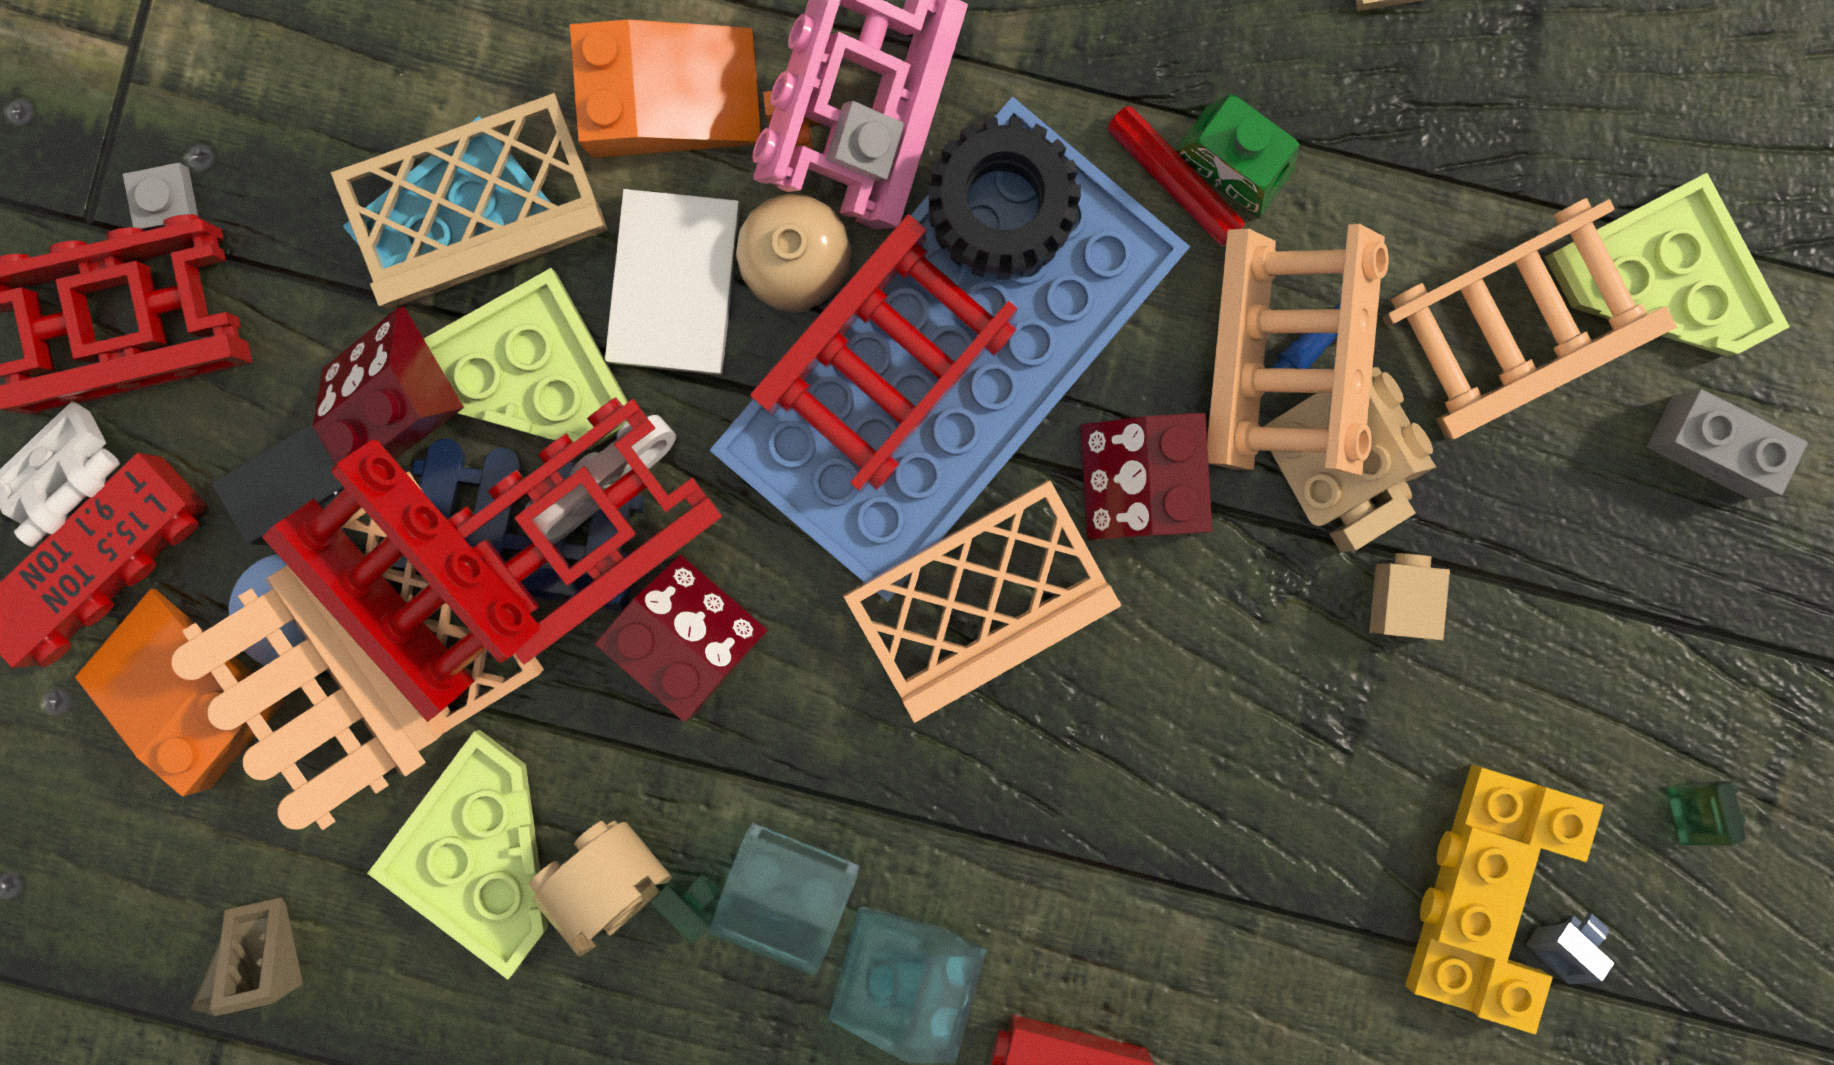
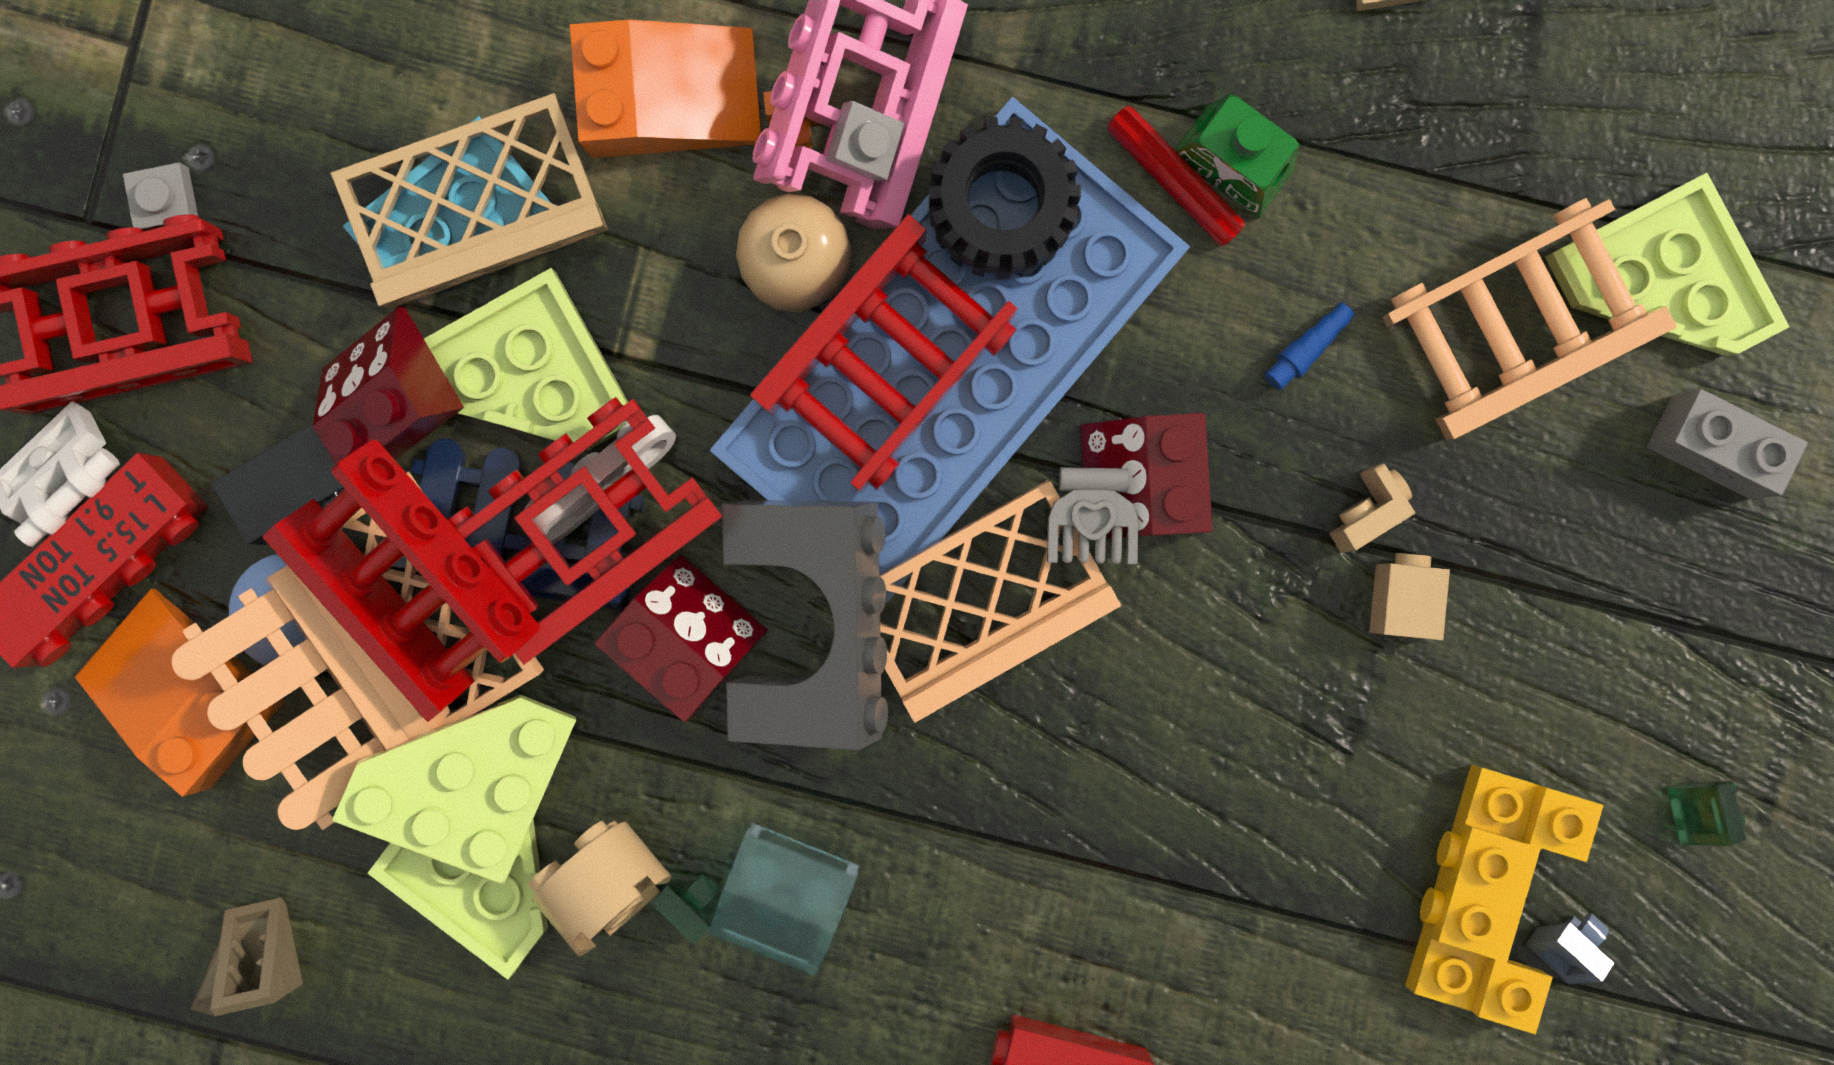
(463, 787): none -> yellowish green plate
(672, 282): white tile -> none
(839, 551): none -> dark grey arch
(907, 986): clear light blue slope -> none
(1093, 510): none -> light grey piece
(1241, 344): light nougat fence -> none
(1396, 453): tan bracket -> none

